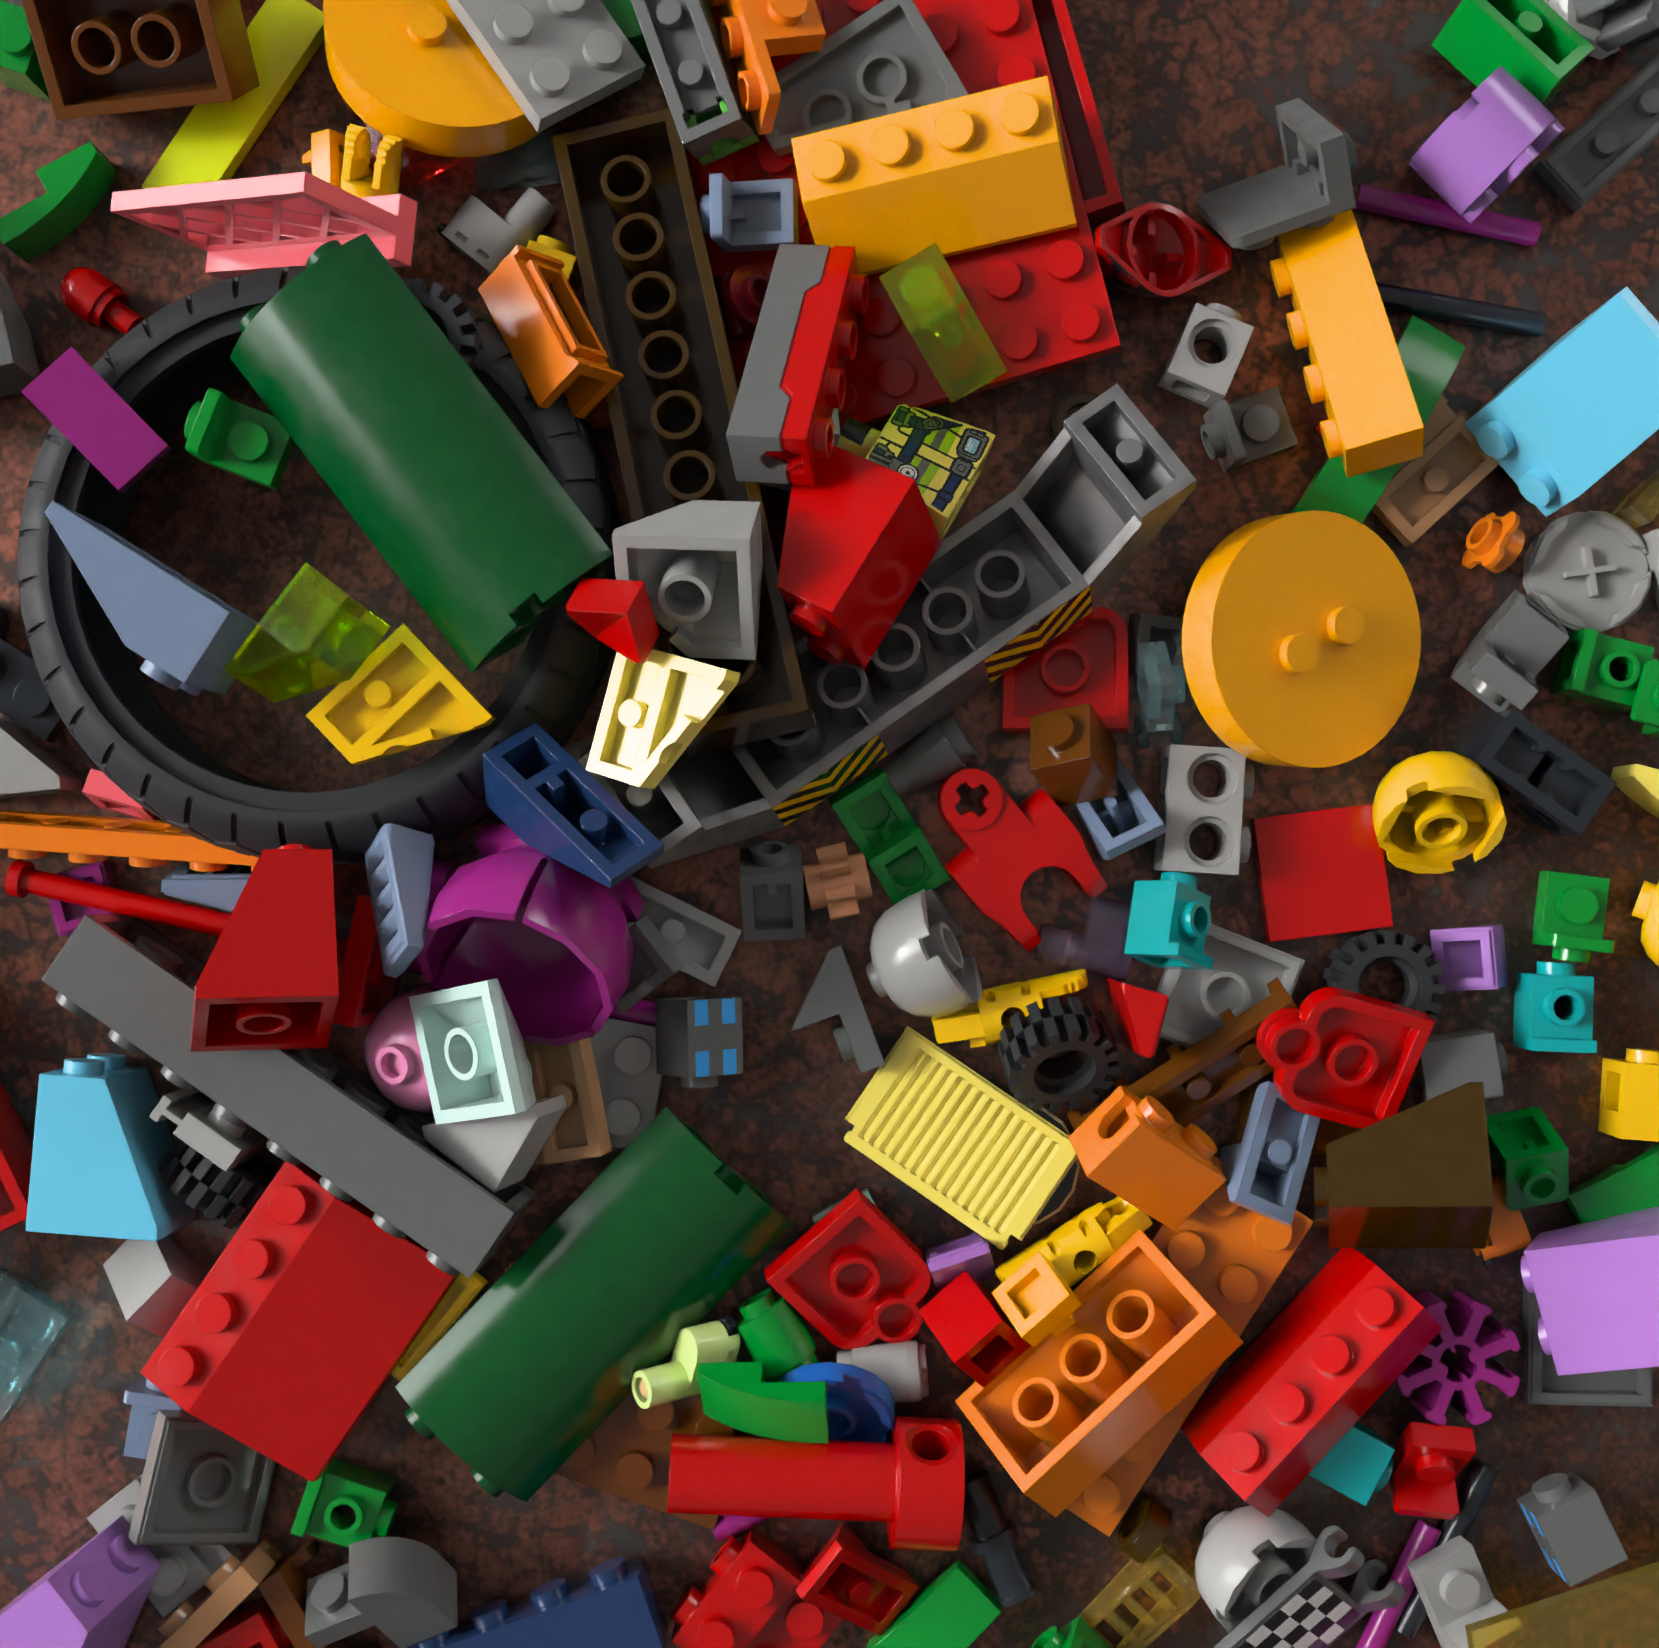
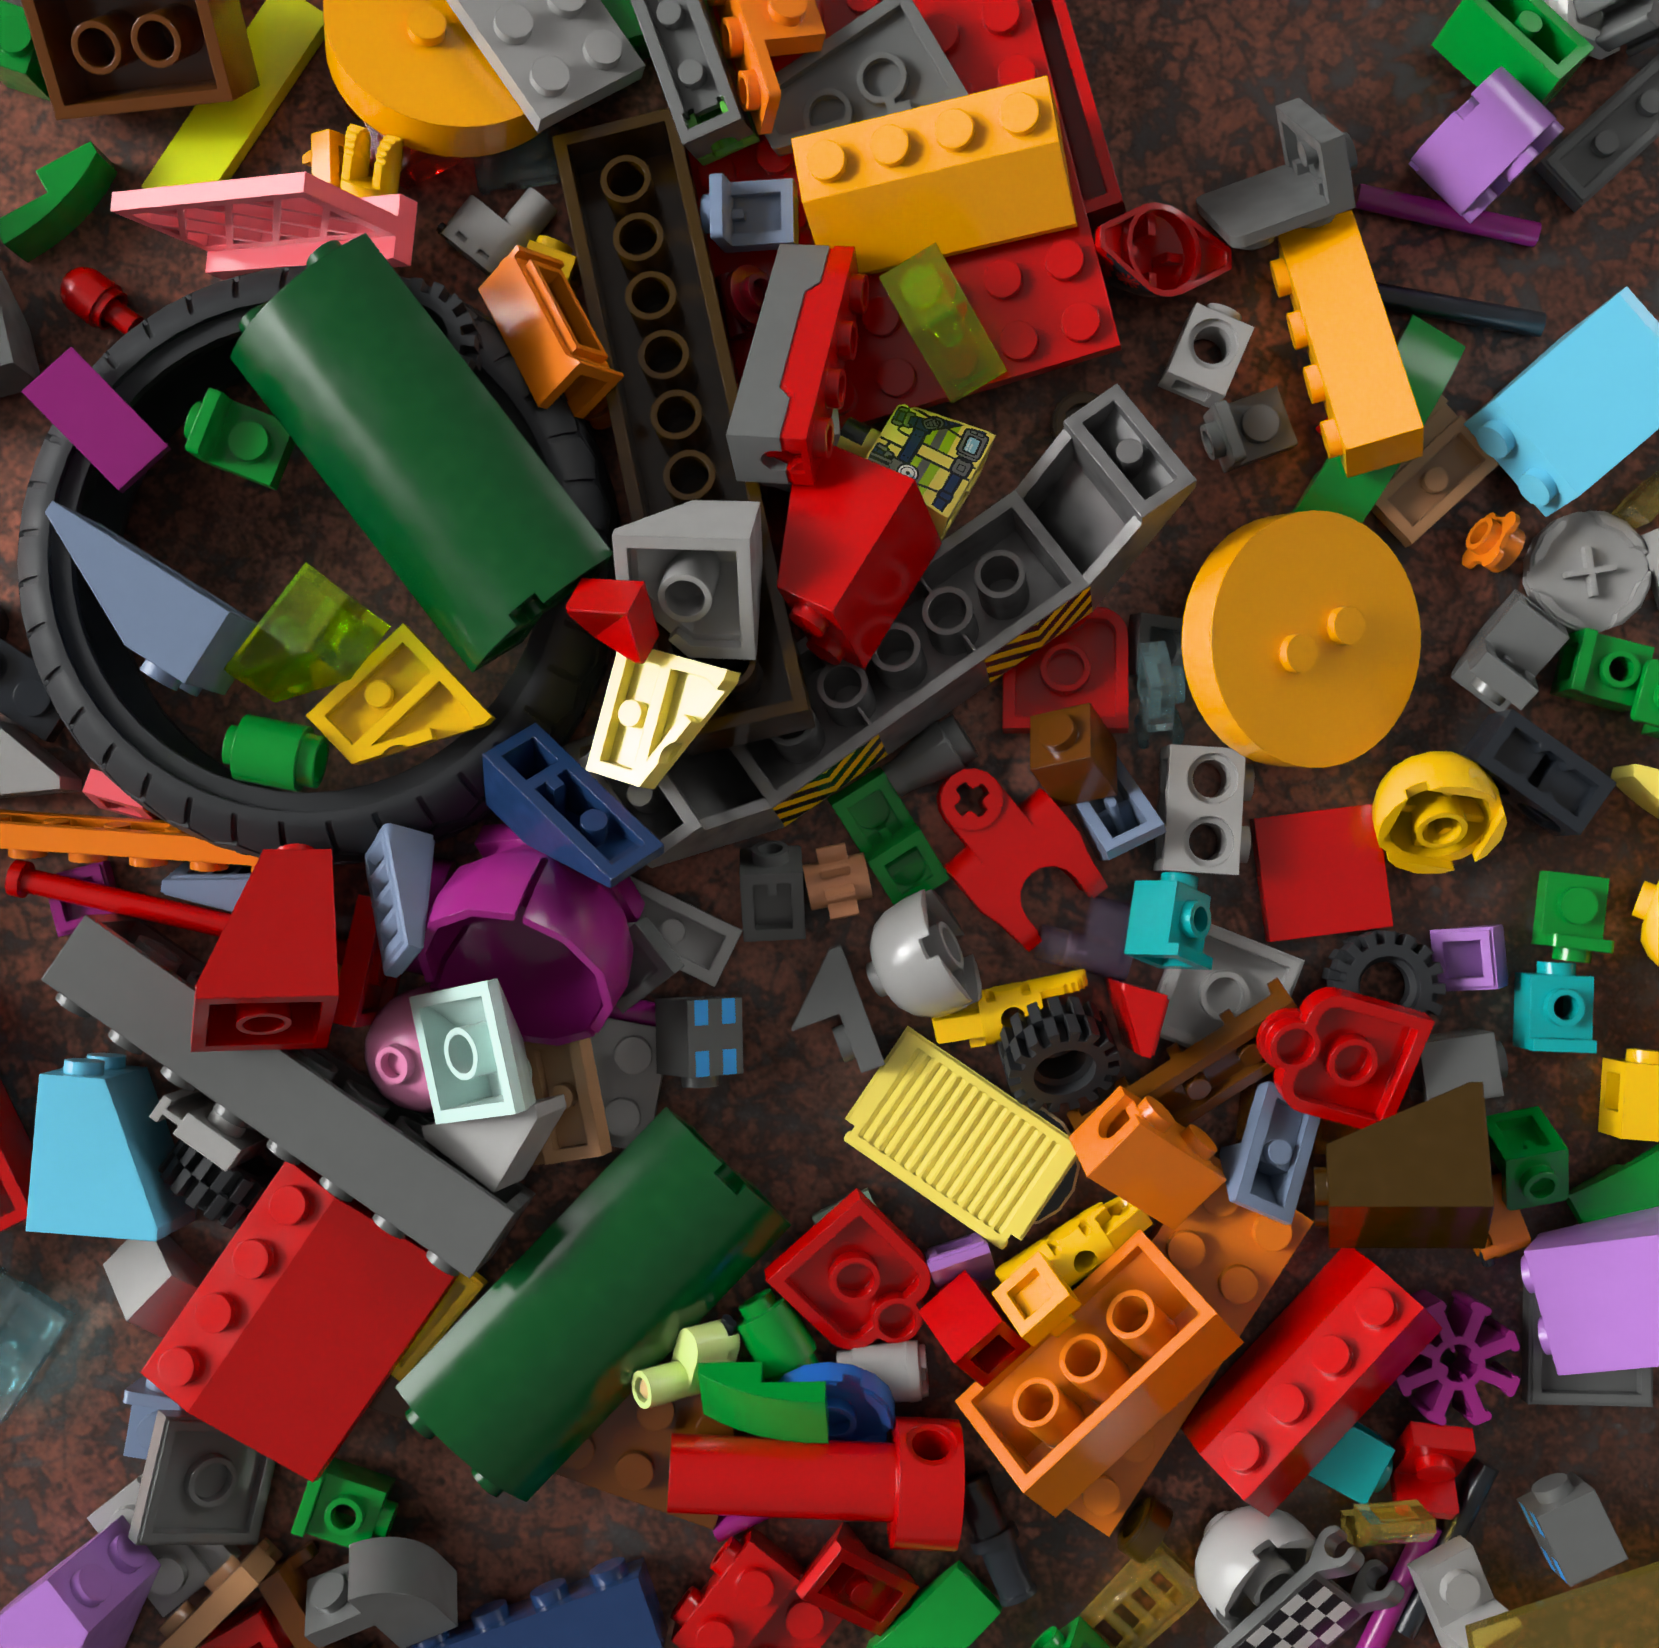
(275, 753): none -> green brick
(1388, 1523): none -> clear yellow slope

